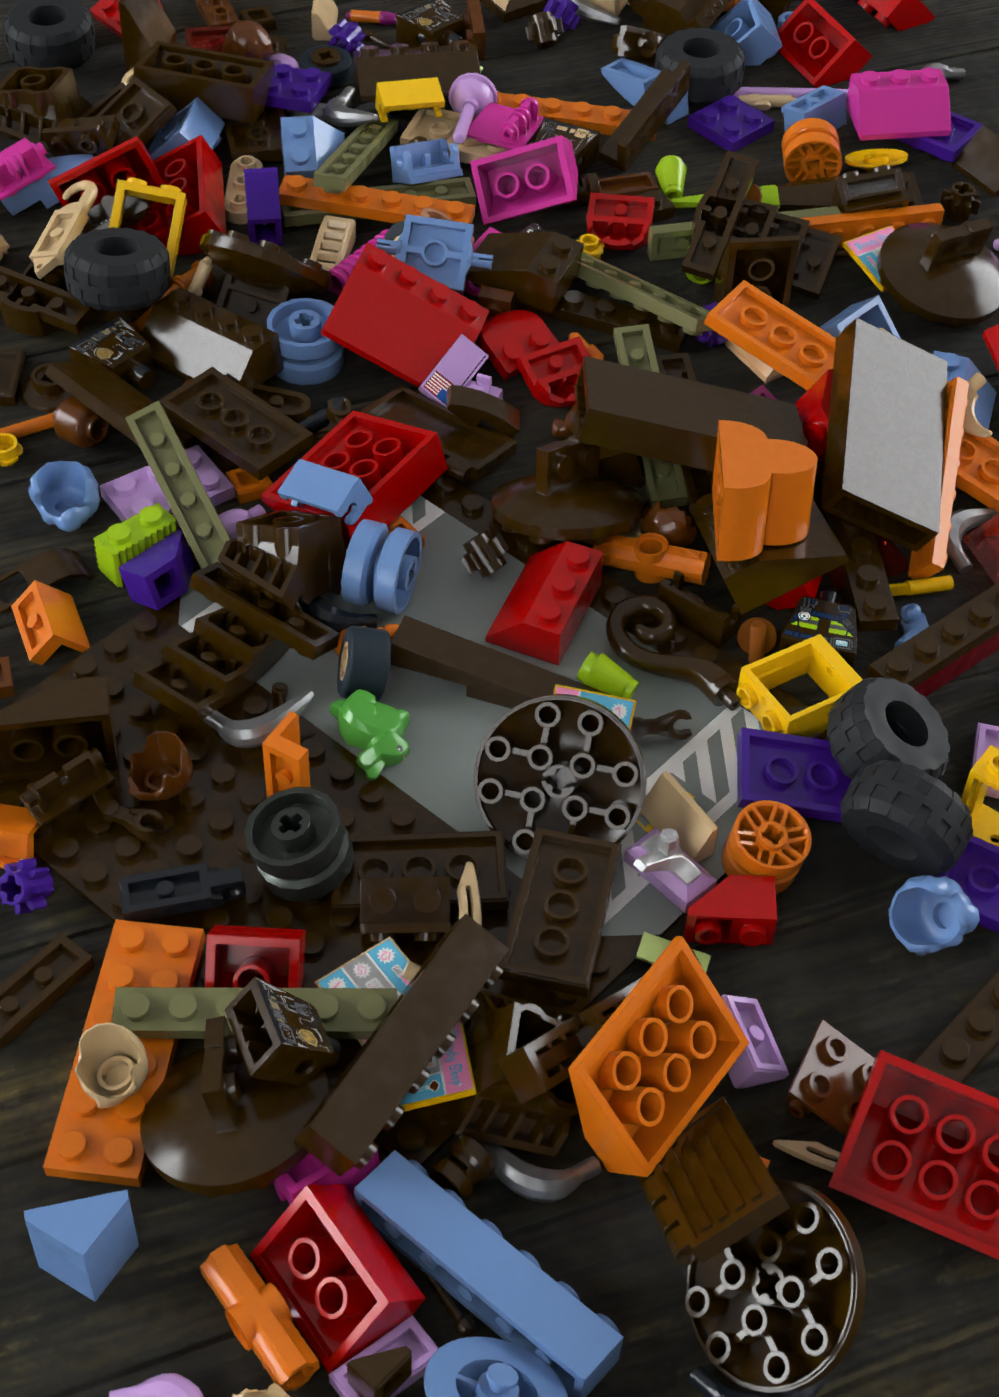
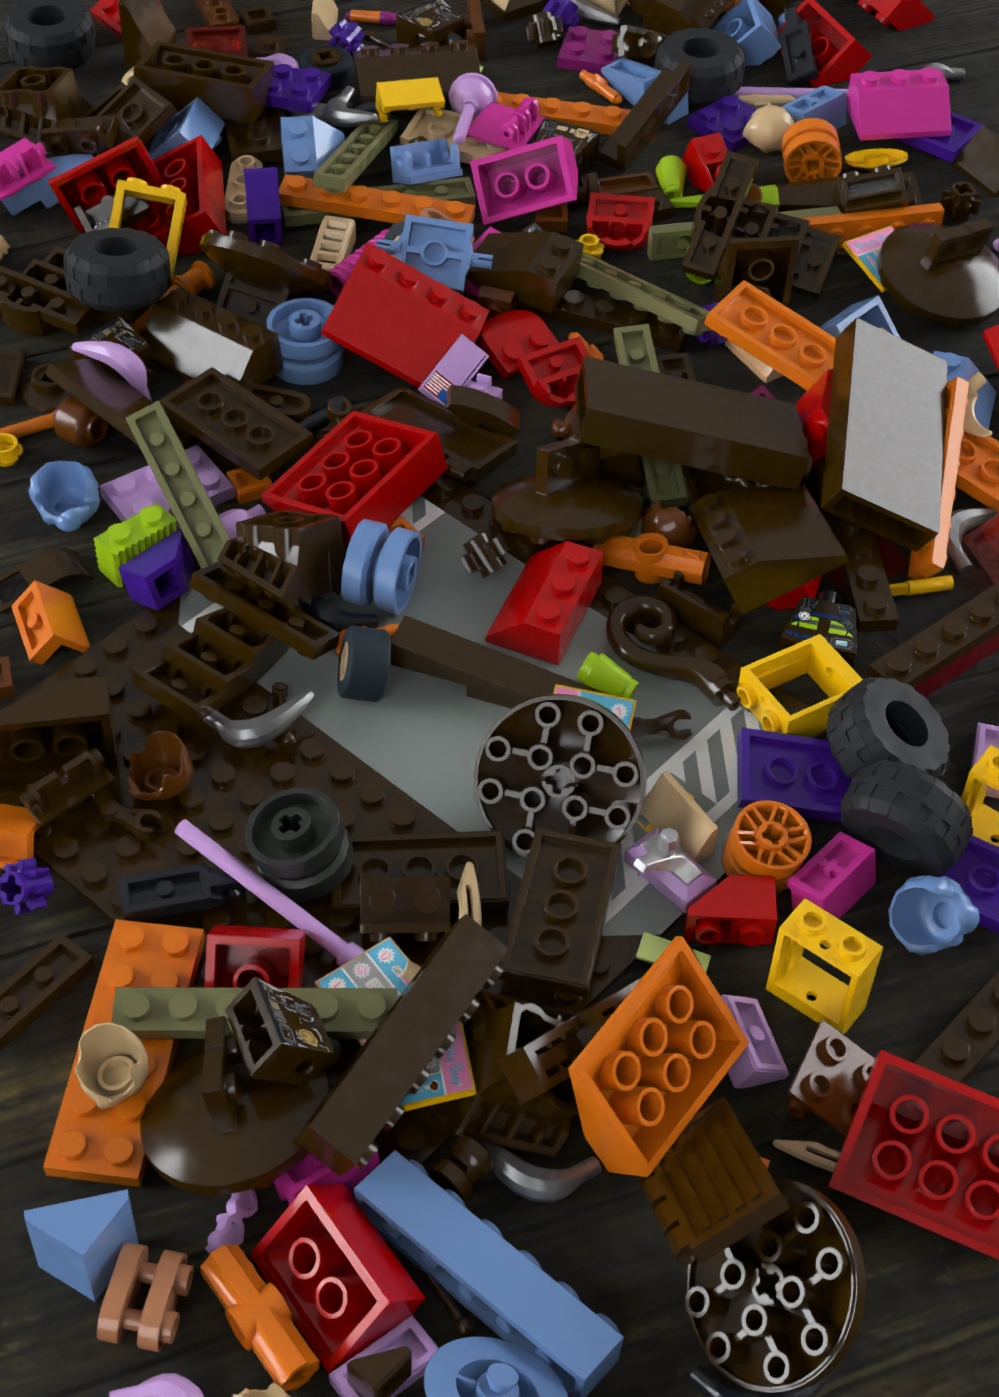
(63, 228): tan plate -> none
(120, 359): none -> lavender piece
(158, 1319): none -> nougat brick
(200, 276): tan piece -> none
(230, 1224): none -> lavender piece
(248, 40): reddish brown hair -> none
(269, 894): none -> lavender bar
(284, 757): orange panel -> none
(326, 490): medium blue hinge -> none
(374, 729): bright green animal -> none
(553, 219): none -> reddish brown plate
(586, 49): none -> magenta plate
(600, 85): none -> orange piece
(704, 160): none -> red slope
(756, 637): dark orange plate -> none
(759, 491): orange brick -> none
(768, 127): none -> tan hair
(795, 977): none -> yellow window
(798, 49): none -> black hinge
(835, 875): none -> dark pink hinge
(912, 622): medium blue arm -> none

